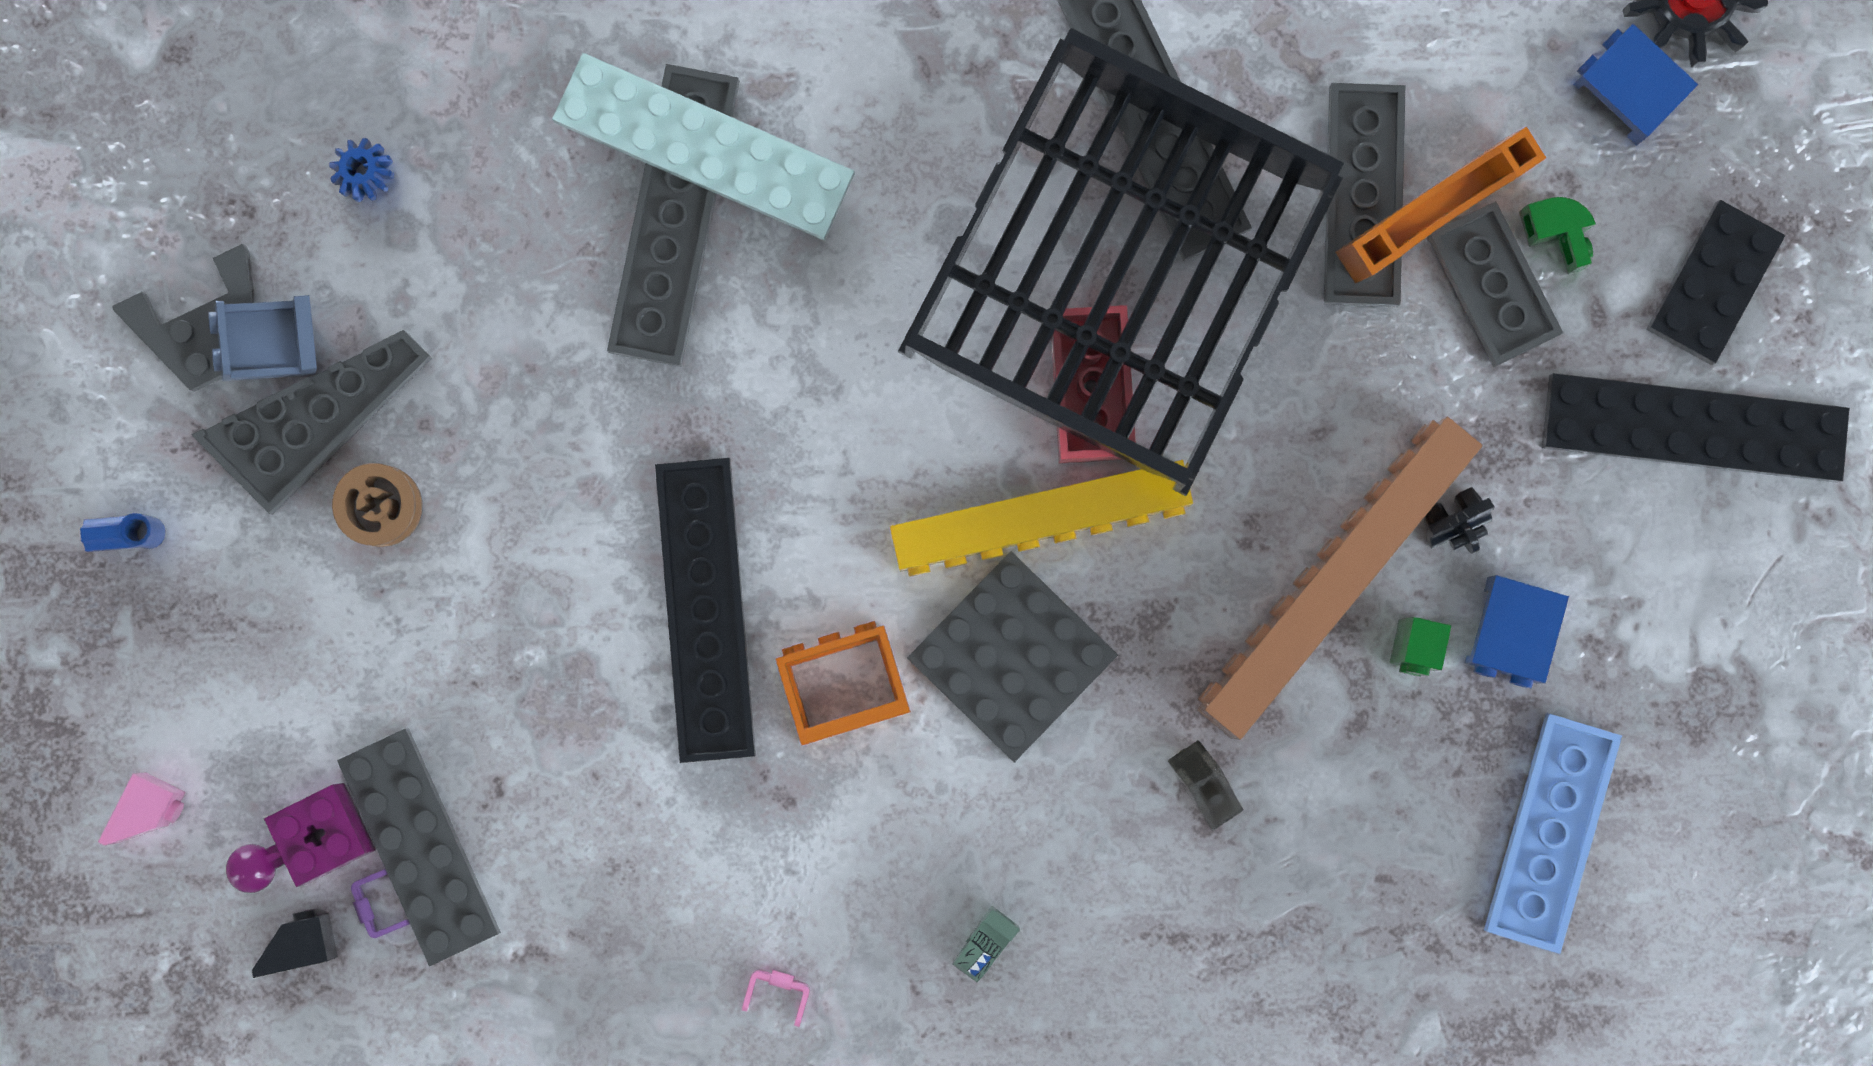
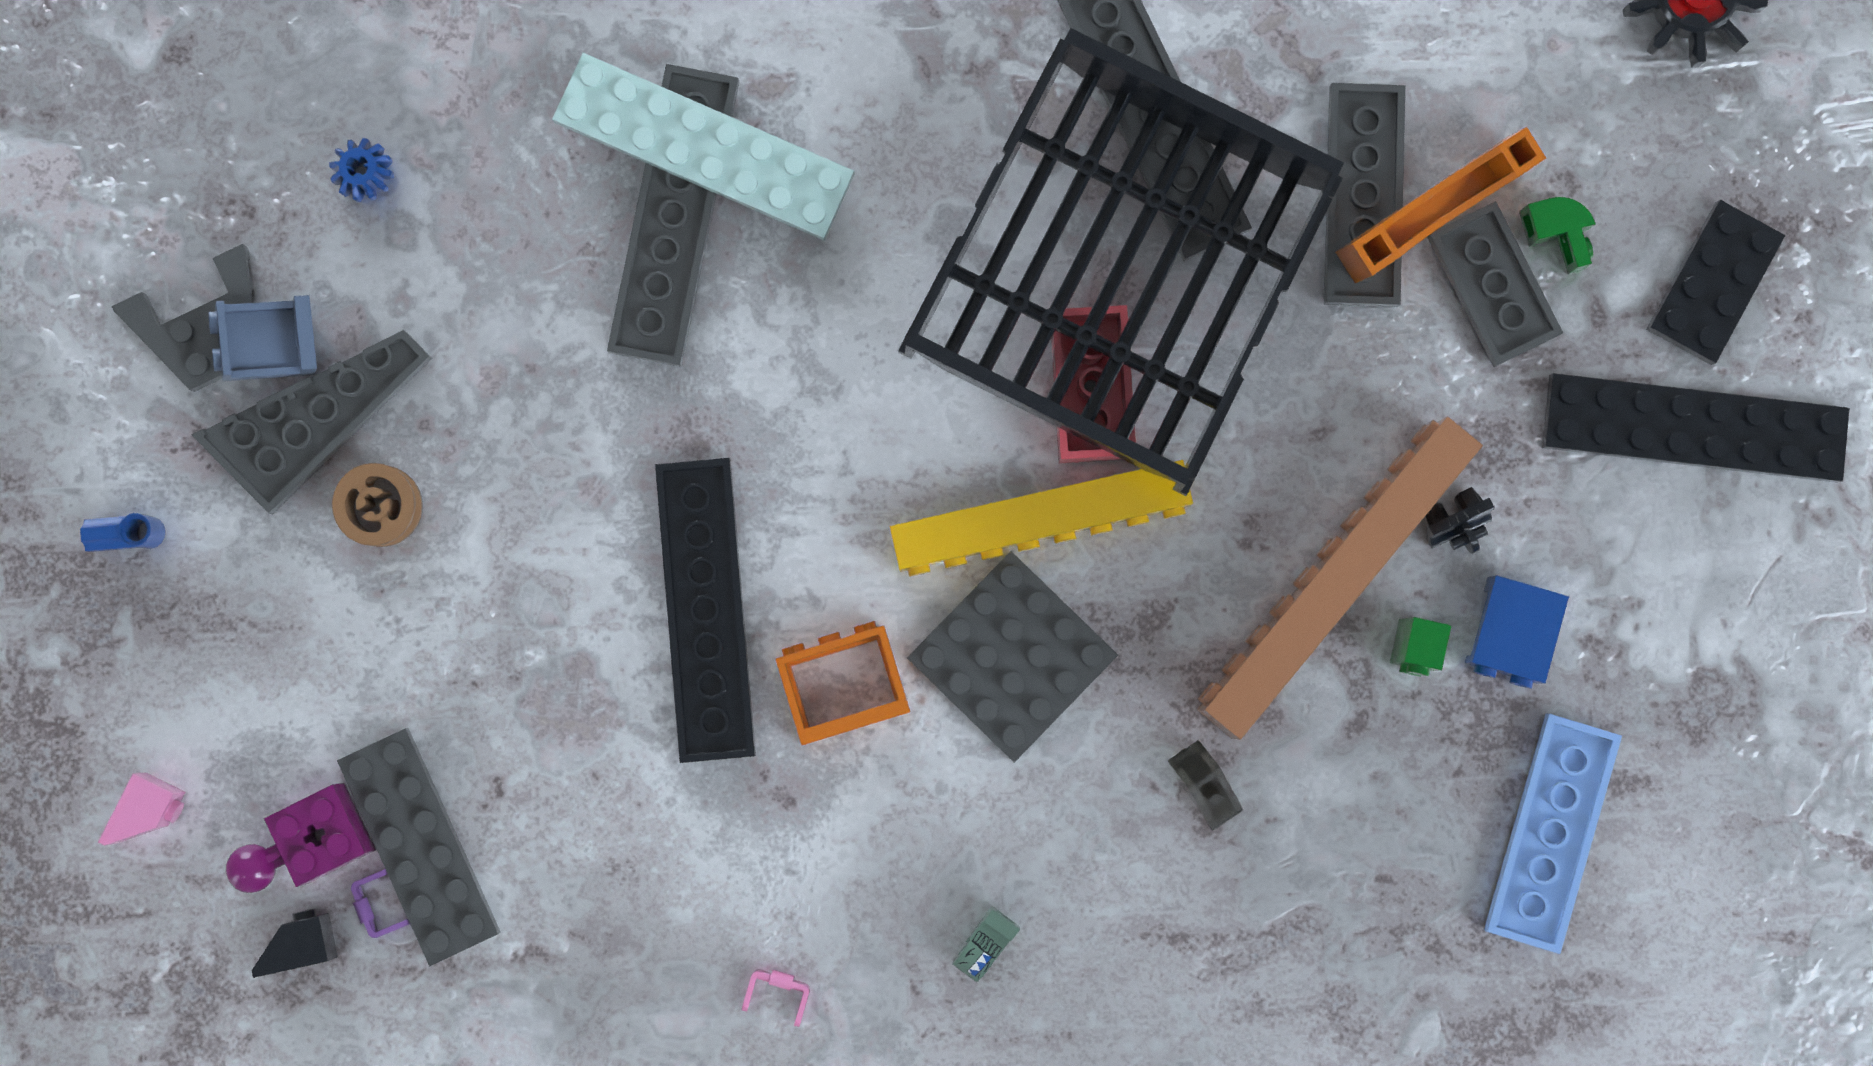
(1636, 81): blue panel -> none

